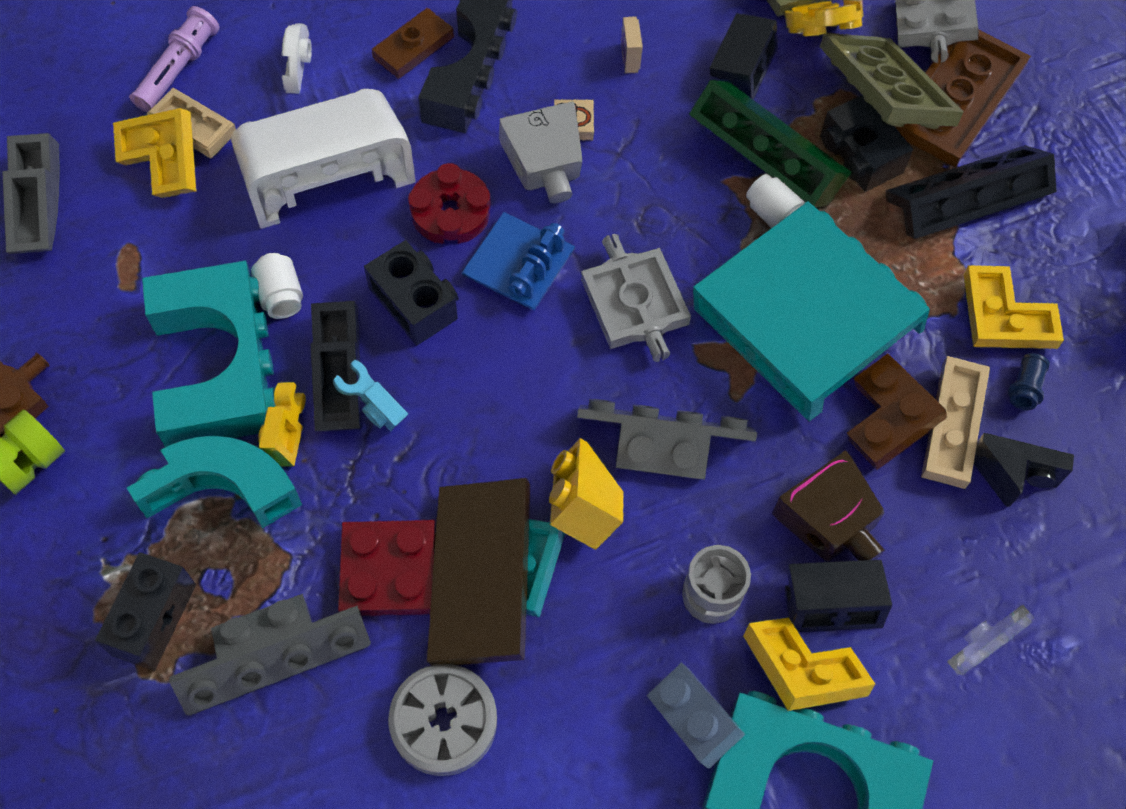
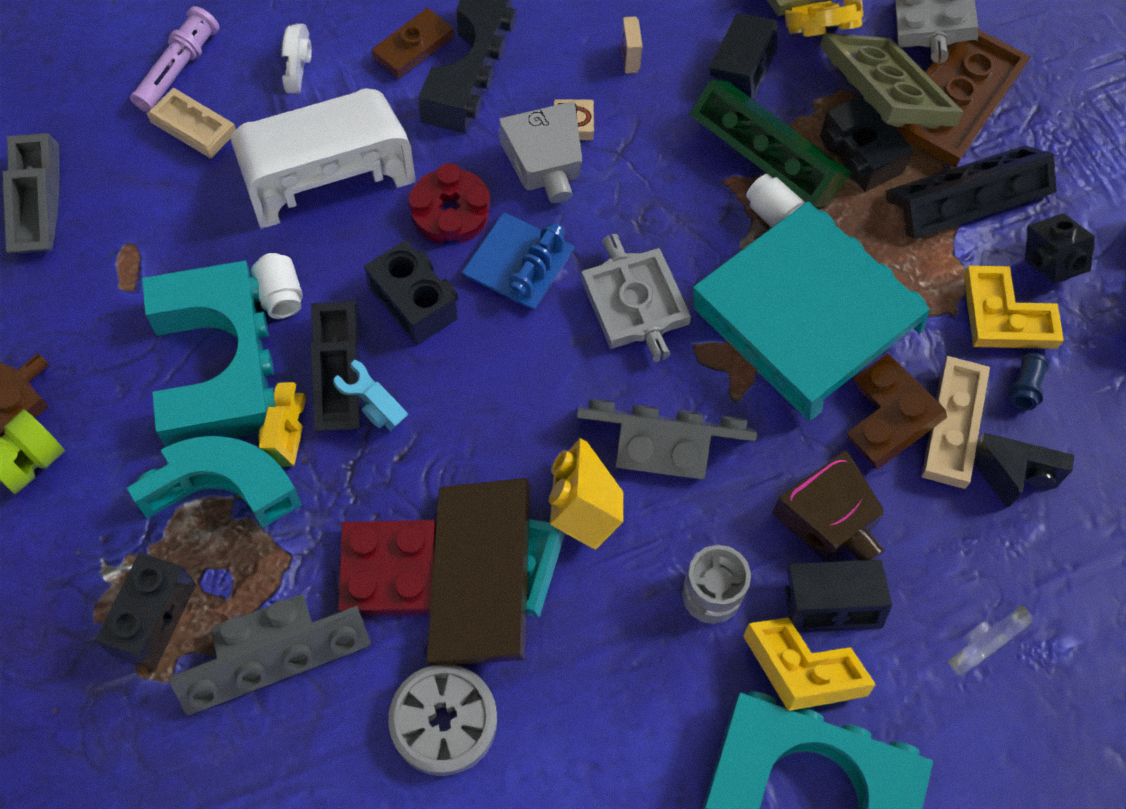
(166, 143): yellow plate -> none
(695, 715): sand blue plate -> none
(1059, 248): none -> black brick

